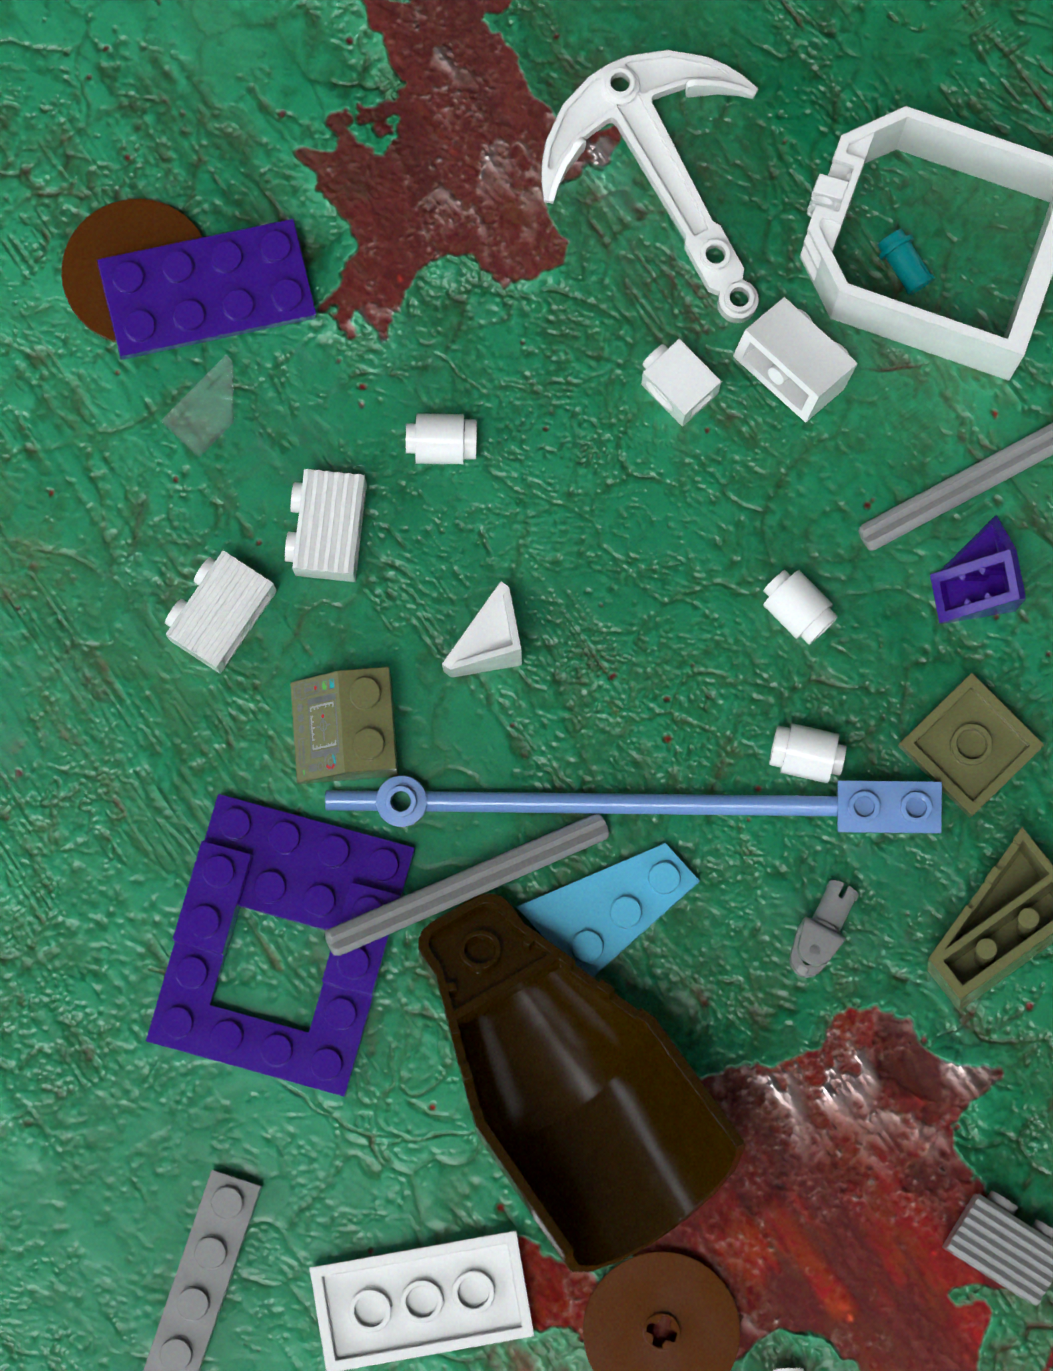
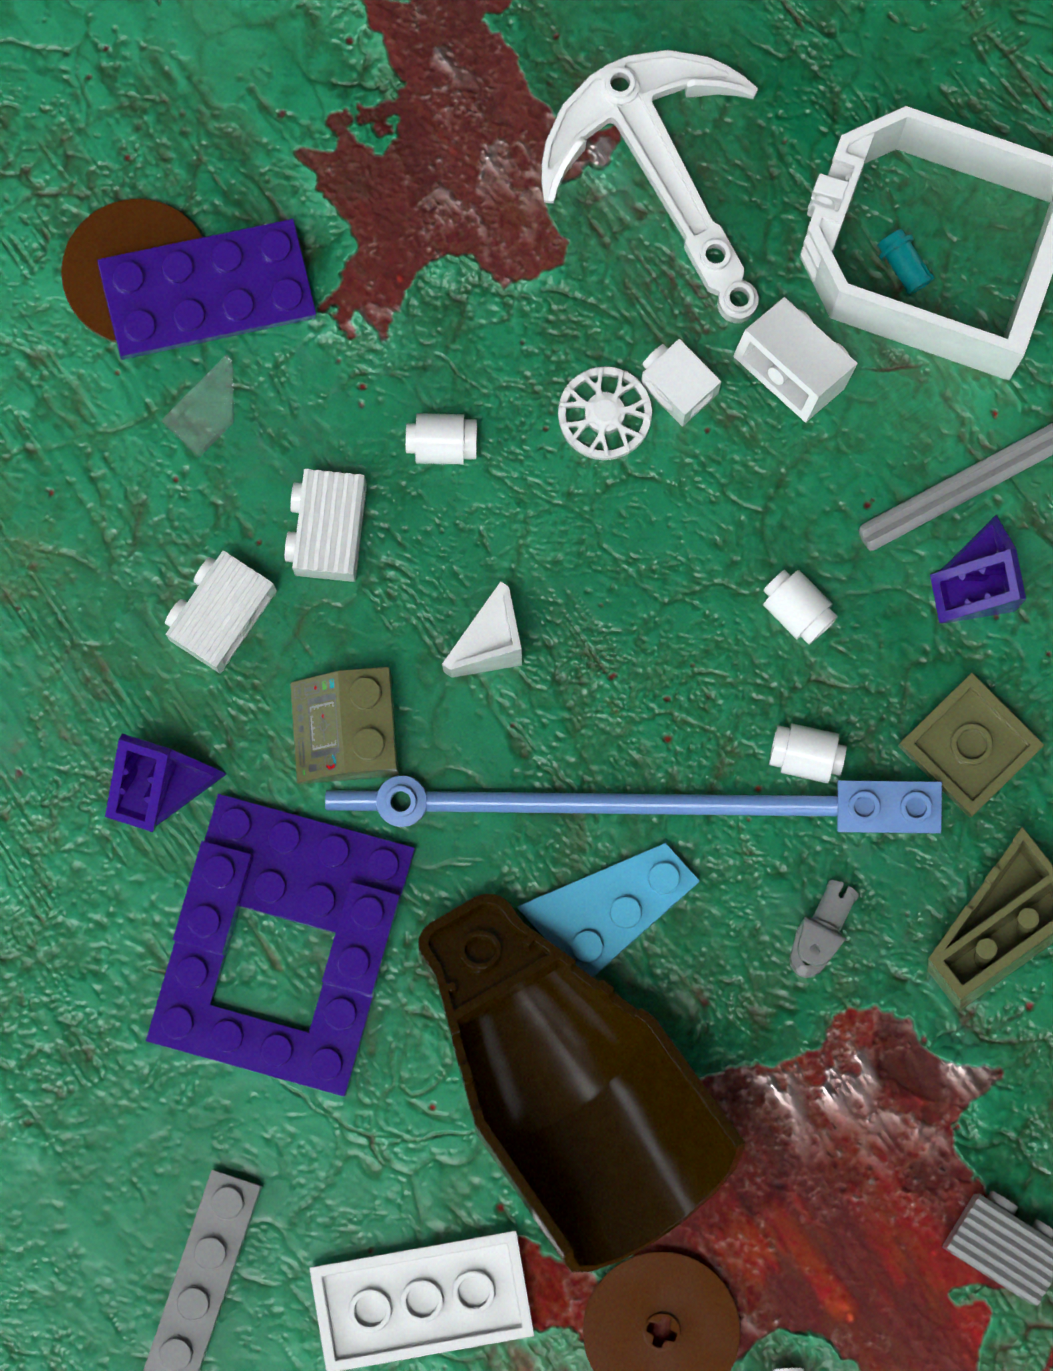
(153, 782): none -> dark purple slope
(466, 884): light grey axle -> none
(605, 413): none -> white wheel

